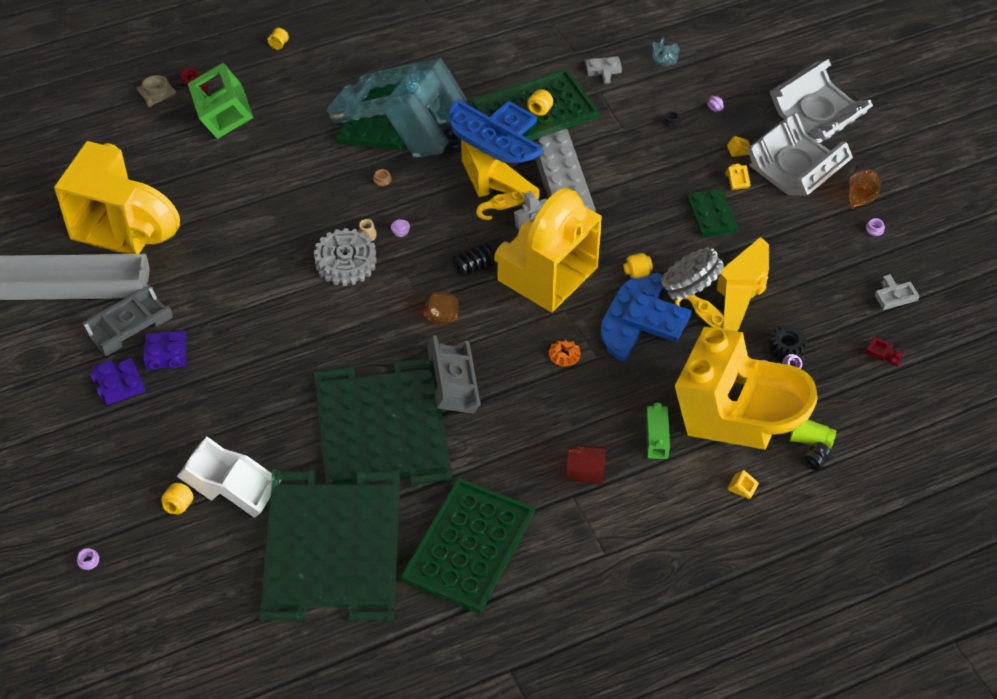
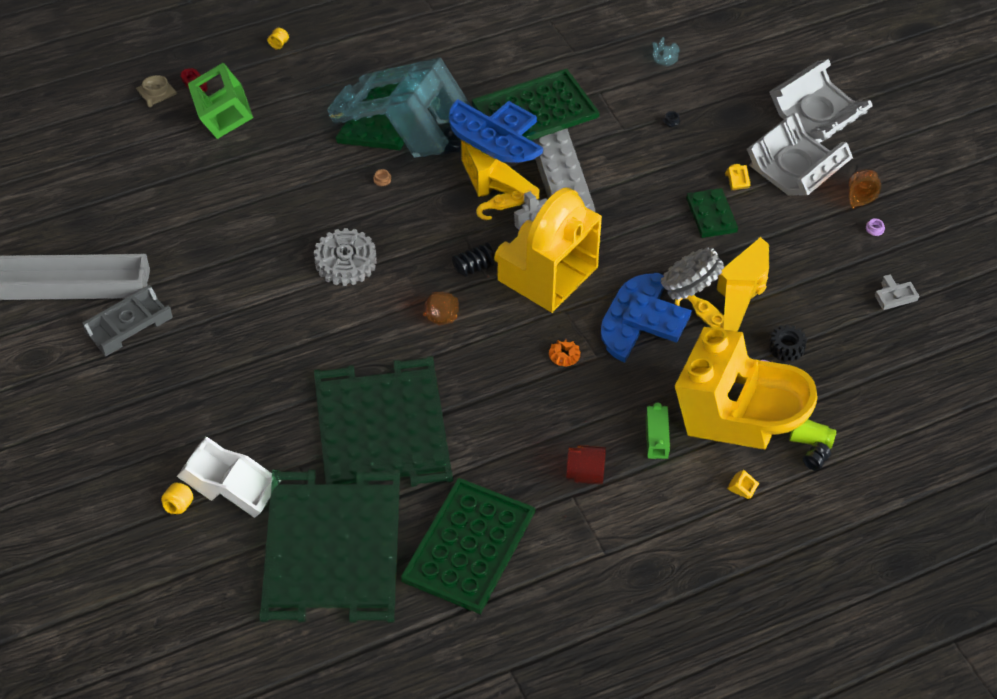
(87, 554): lavender plate -> none
(110, 209): yellow piece -> none
(117, 380): dark purple plate -> none
(165, 350): dark purple plate -> none
(368, 228): tan piece -> none
(400, 227): lavender plate -> none
(454, 376): dark grey piece -> none
(540, 102): yellow head -> none
(603, 67): light grey hinge -> none
(638, 265): yellow head -> none
(715, 103): lavender plate -> none
(738, 146): yellow slope -> none
(797, 362): lavender plate -> none
(882, 349): dark red plate -> none

